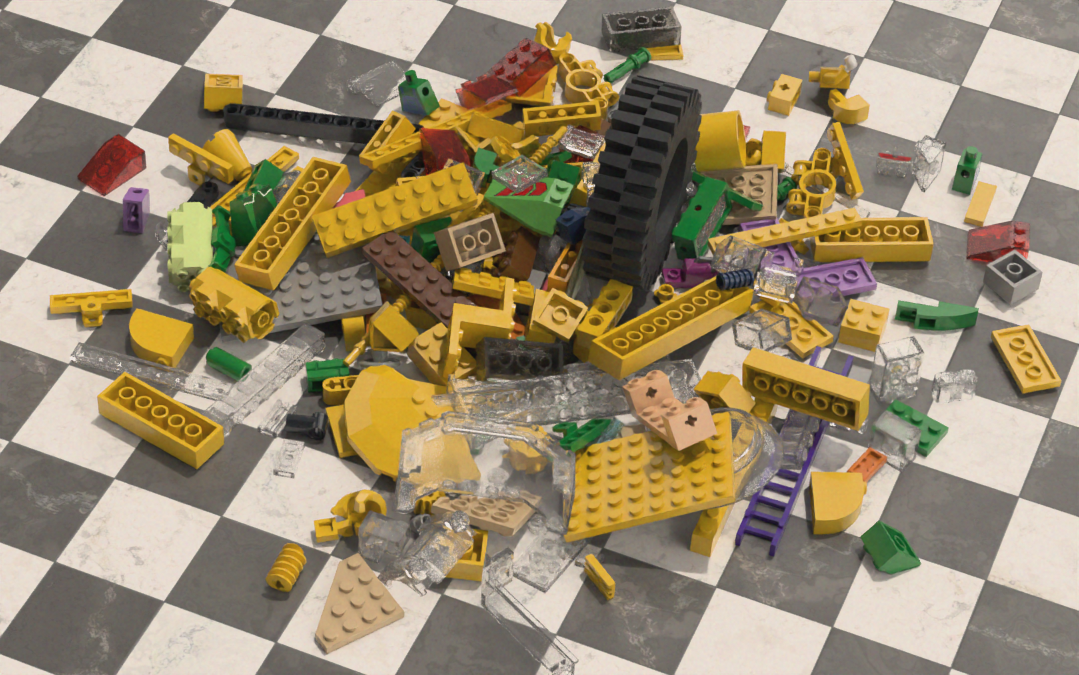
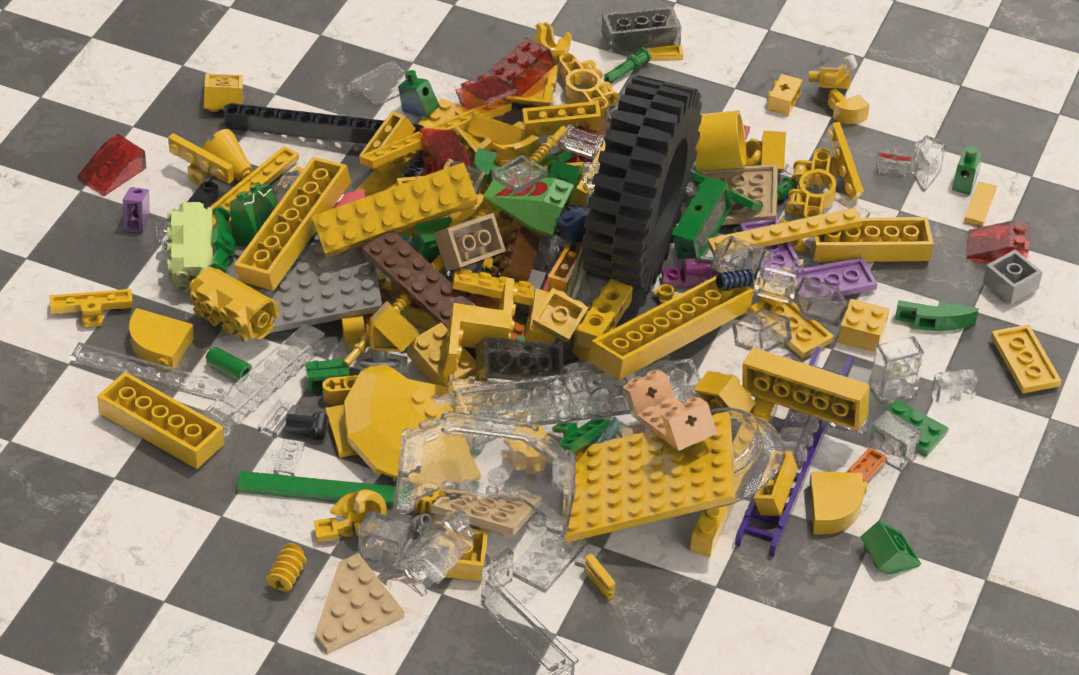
(264, 173): green brick -> none
(307, 487): none -> green tile
(503, 148): yellow tile -> none
(773, 496): none -> yellow brick

